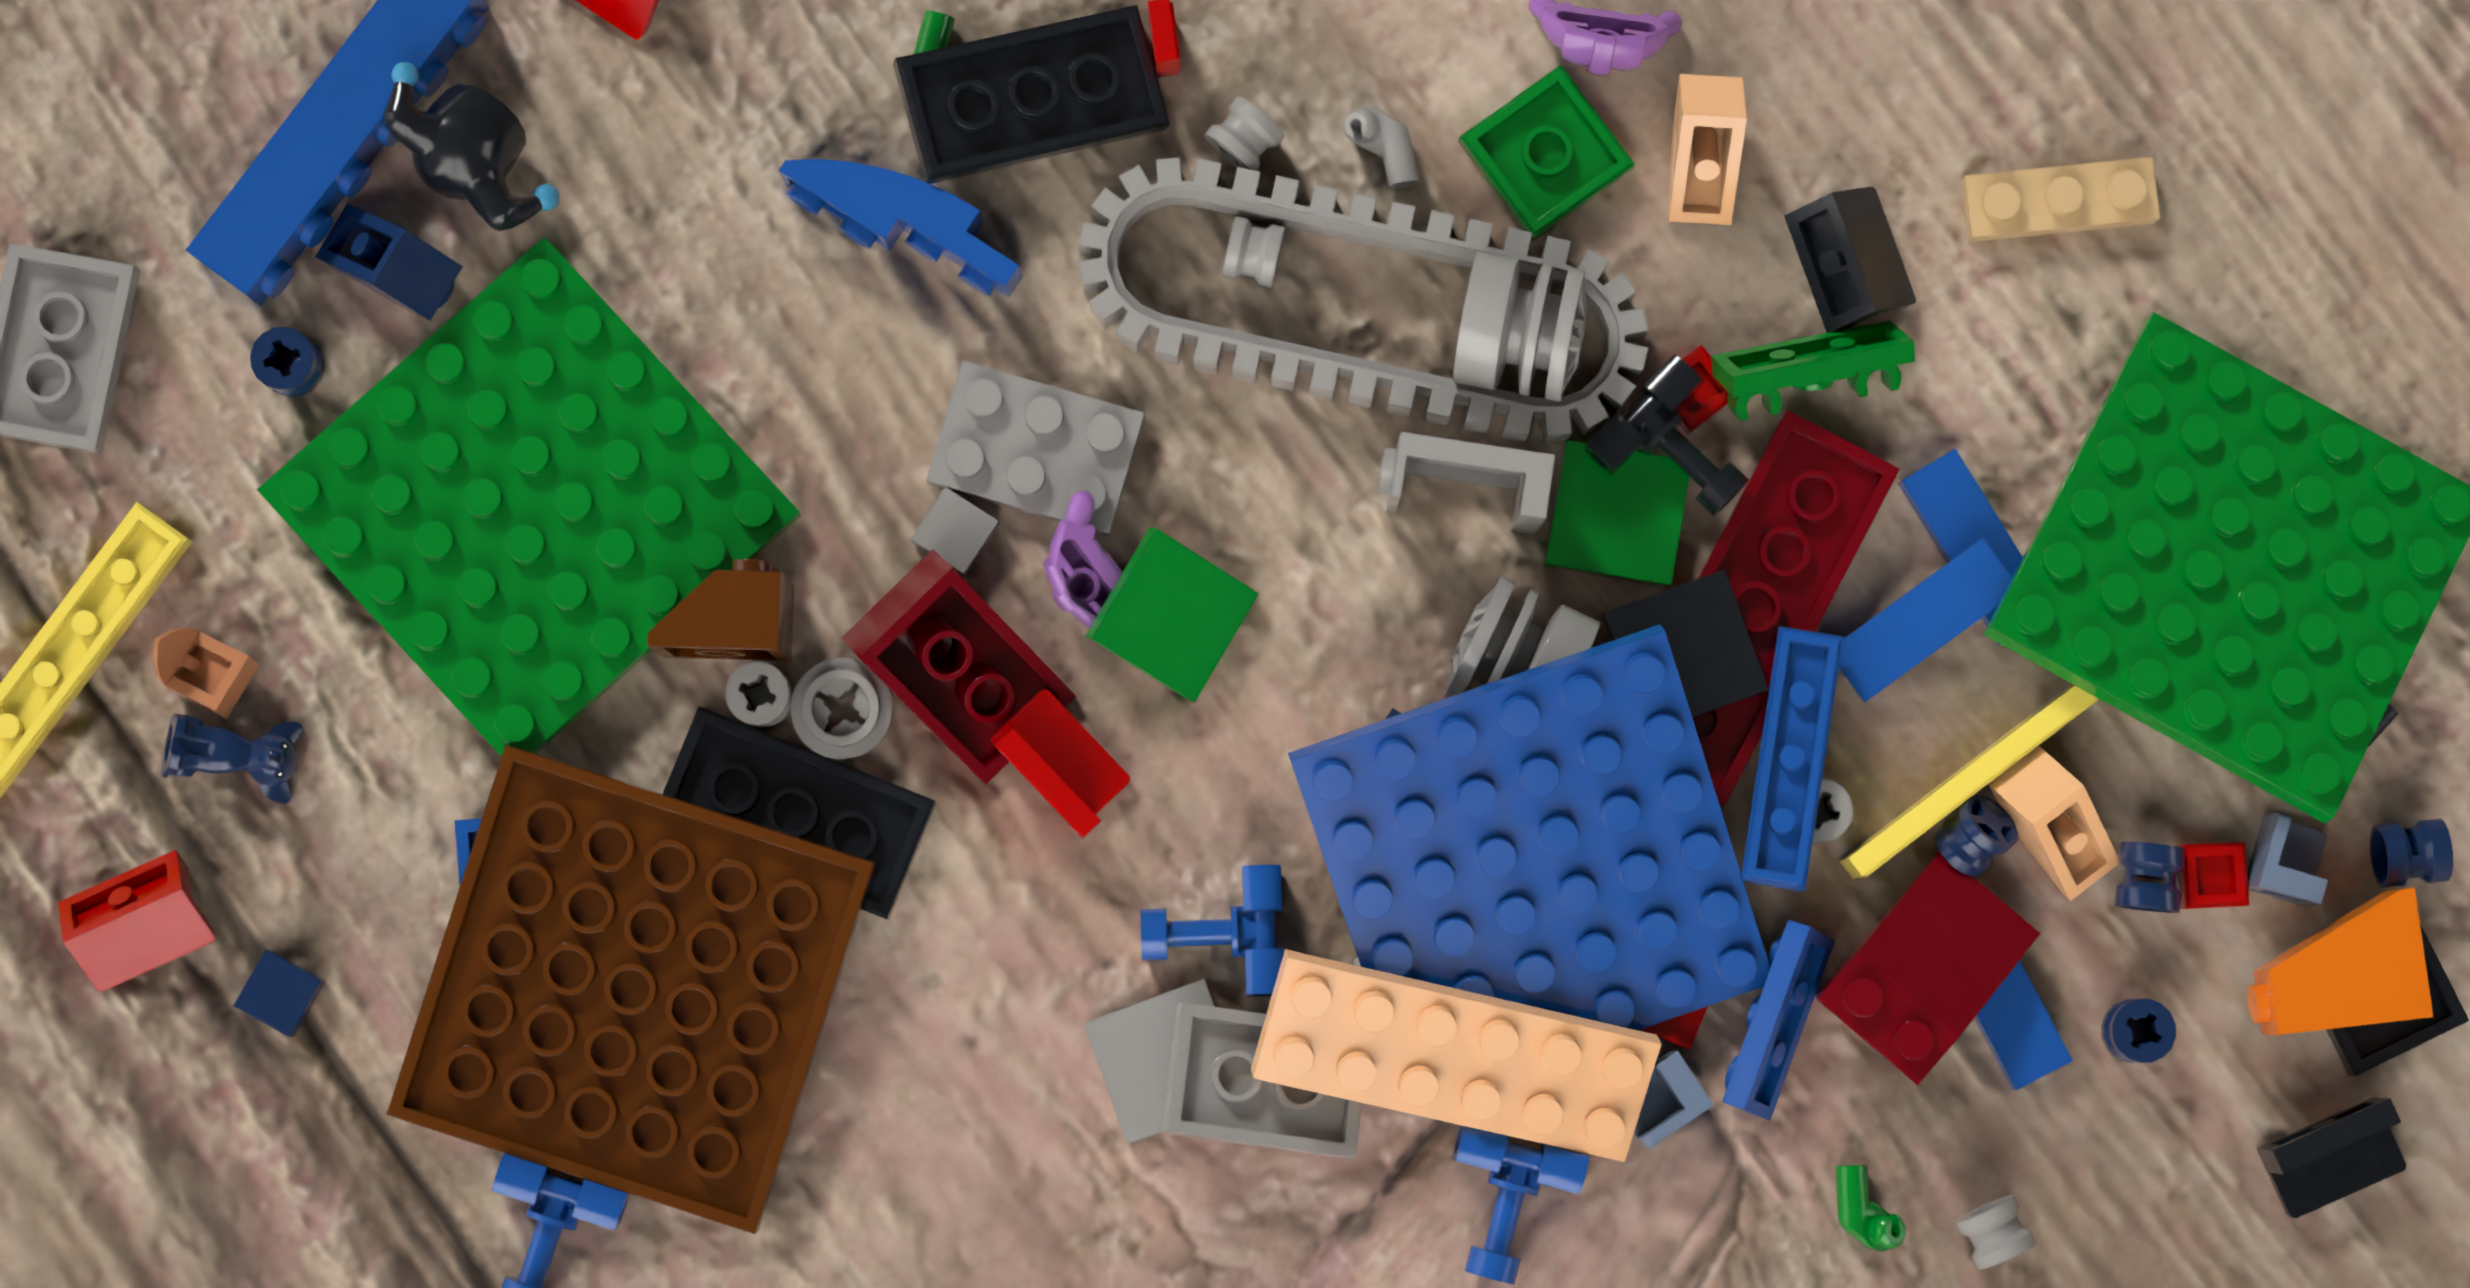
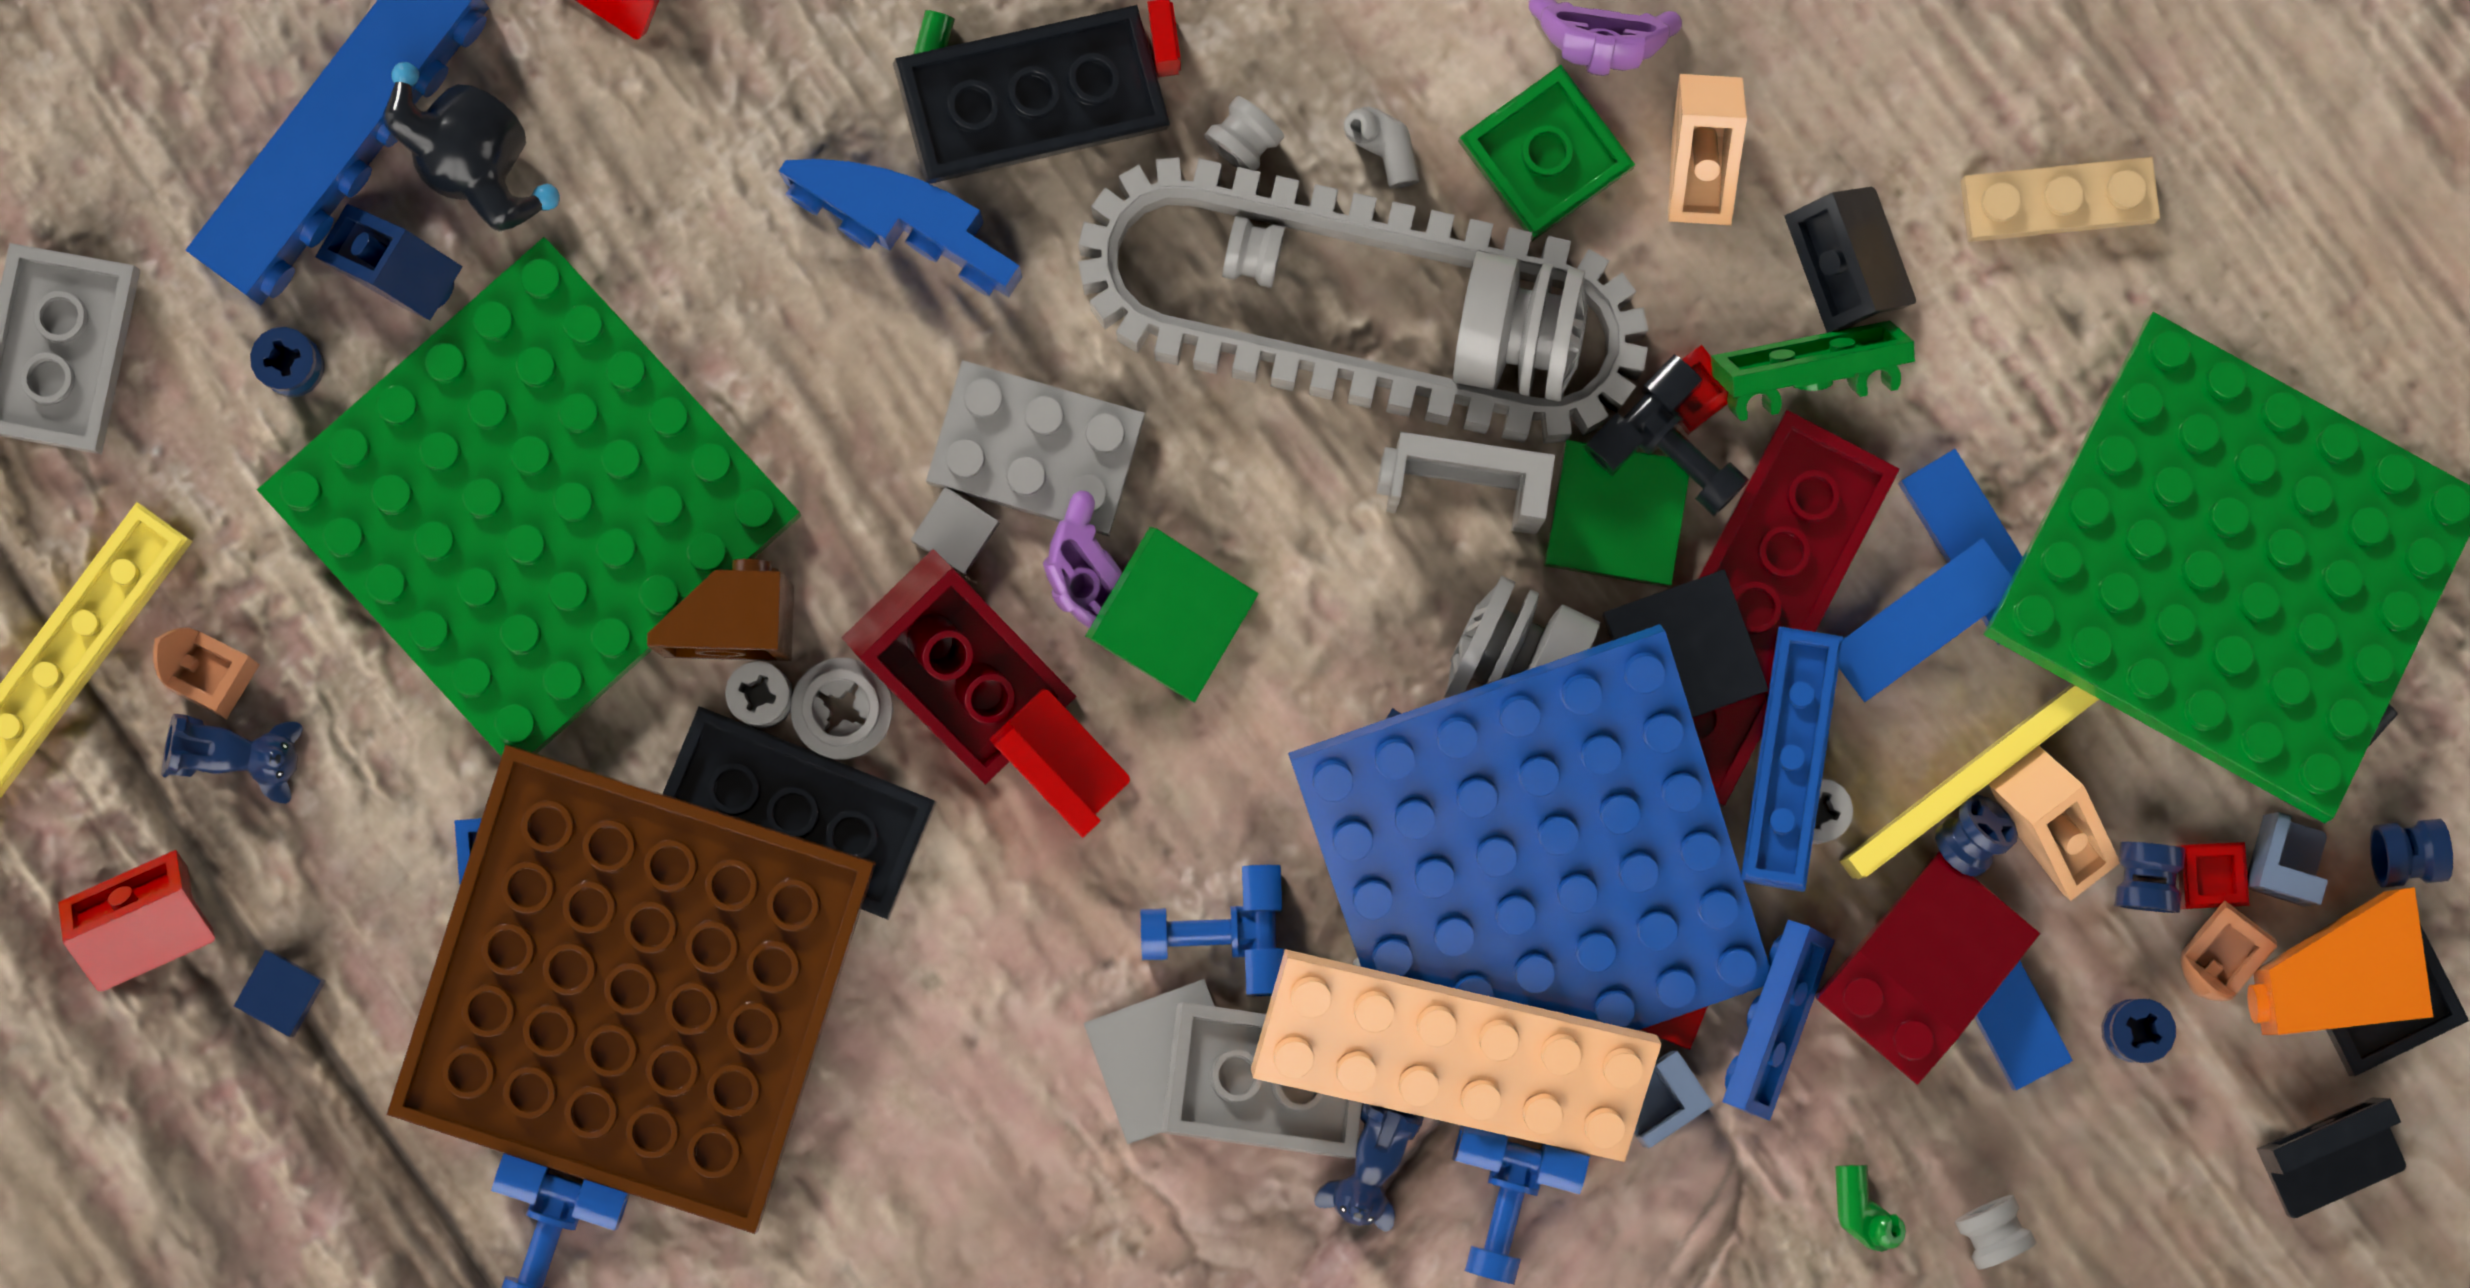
(1378, 1154): none -> dark blue animal
(2224, 954): none -> nougat plate

